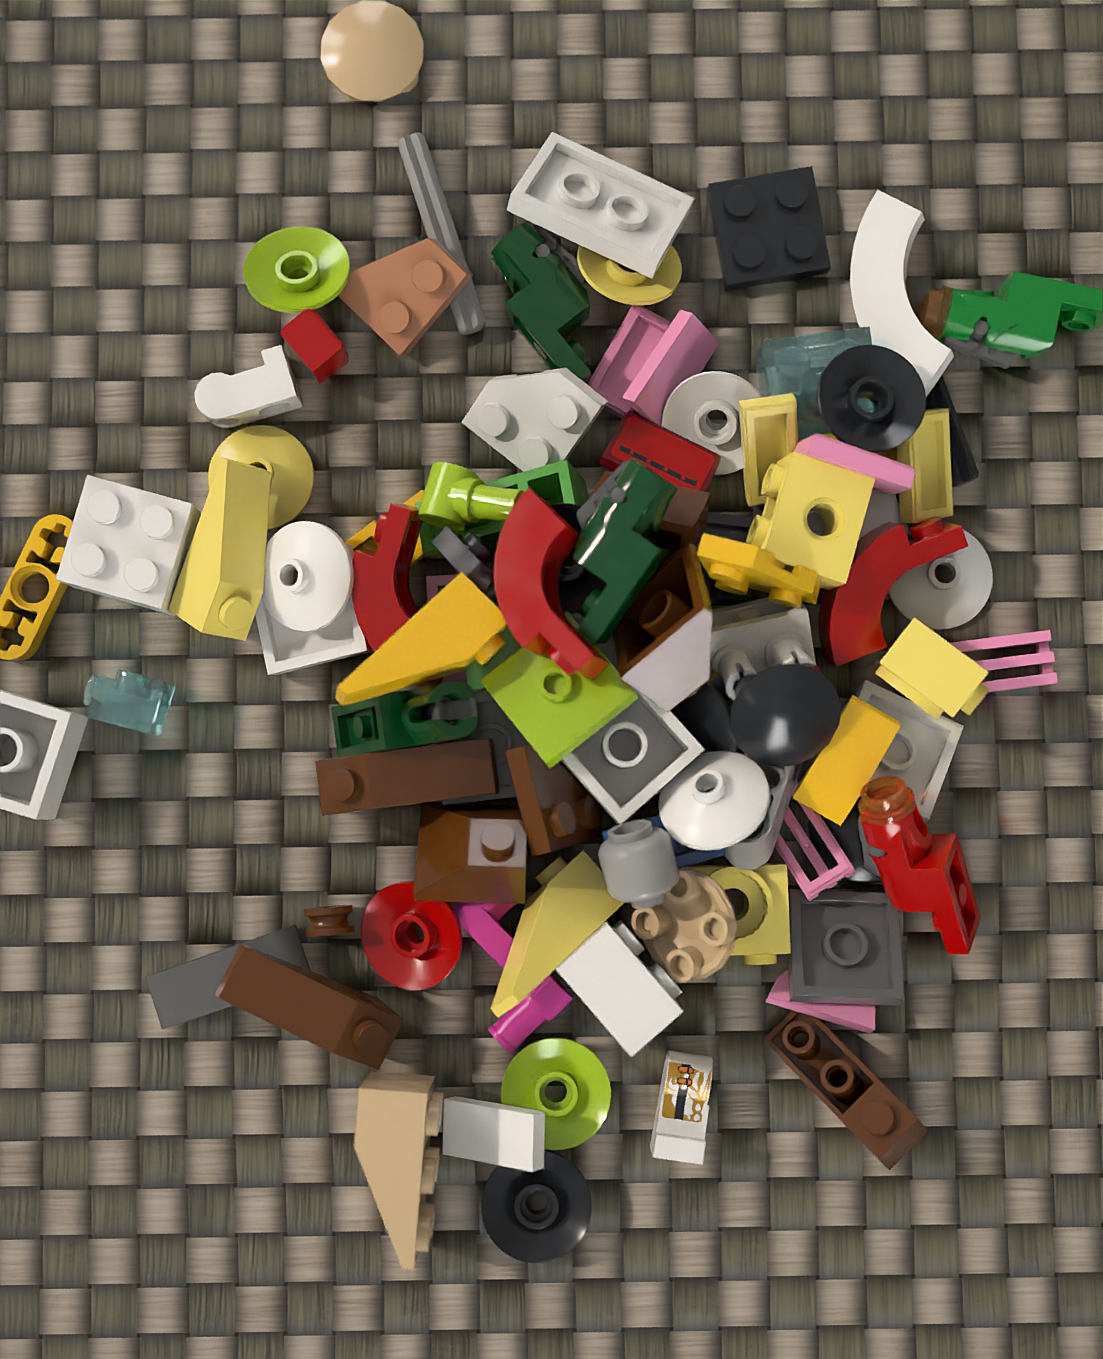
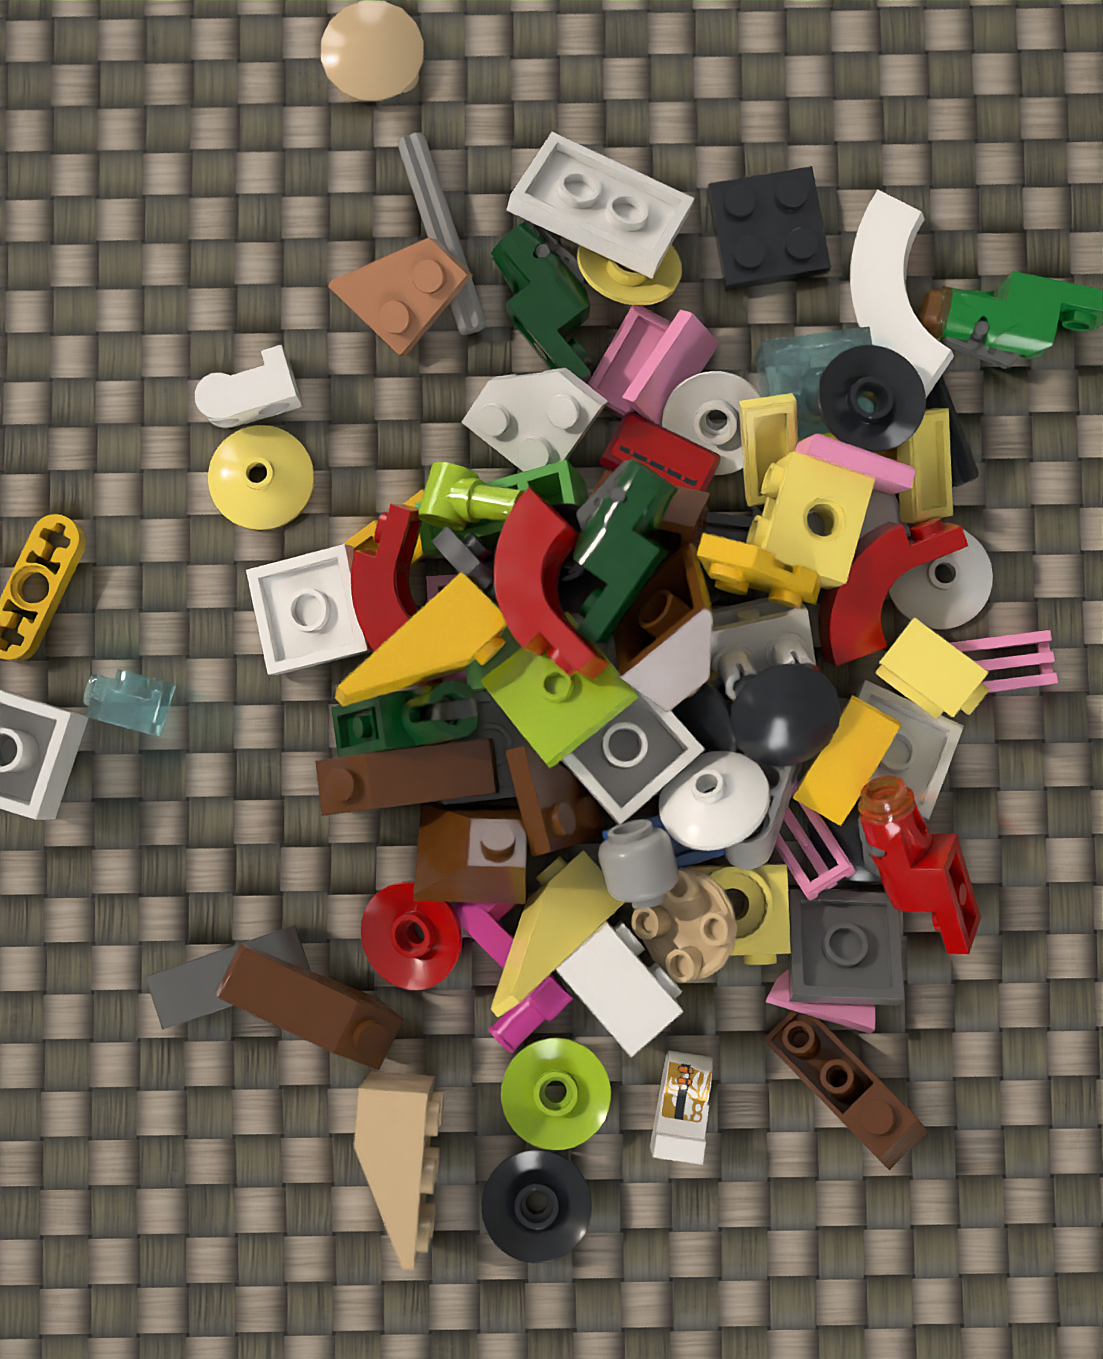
(128, 544): white brick -> none
(227, 554): light yellow slope -> none
(296, 269): lime dish -> none
(315, 344): red slope -> none
(322, 581): white dish -> none
(329, 920): reddish brown bush -> none
(494, 1133): white tile -> none

